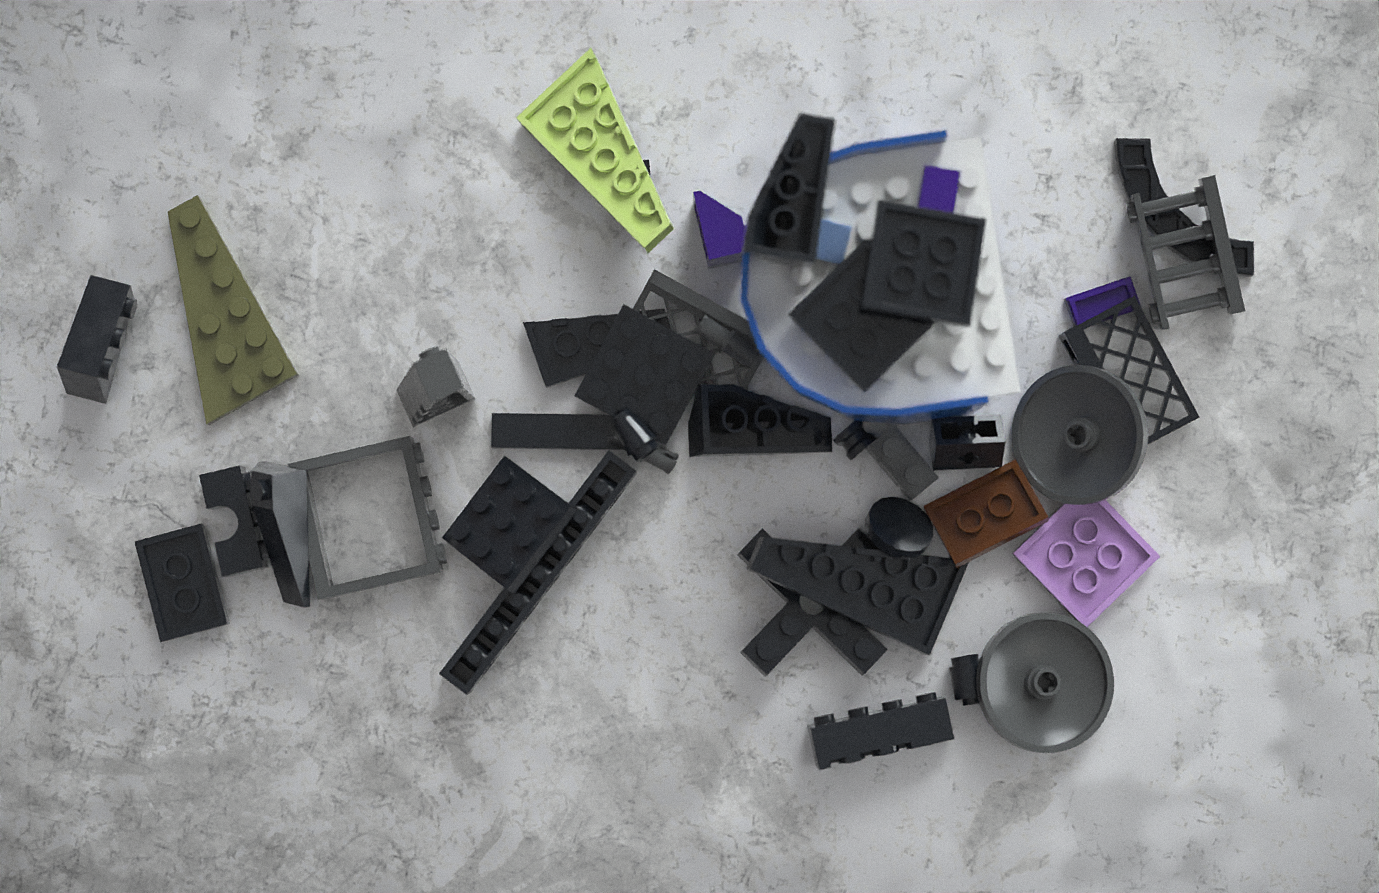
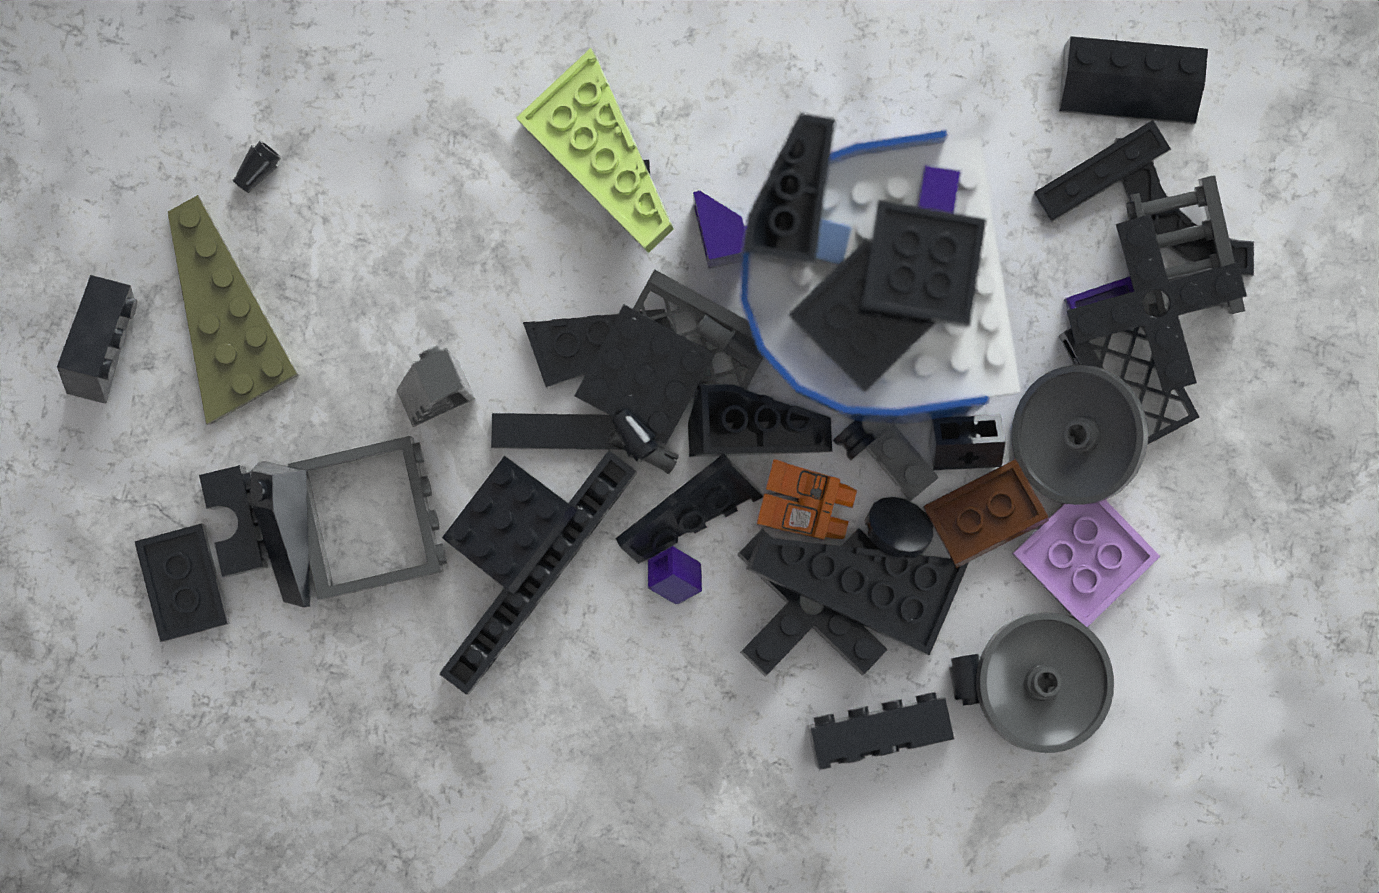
(256, 166): none -> black cone
(674, 575): none -> dark purple panel
(702, 498): none -> black wing
(815, 502): none -> orange hips
(1102, 171): none -> black tile
(1132, 80): none -> black slope
(1184, 296): none -> black piece

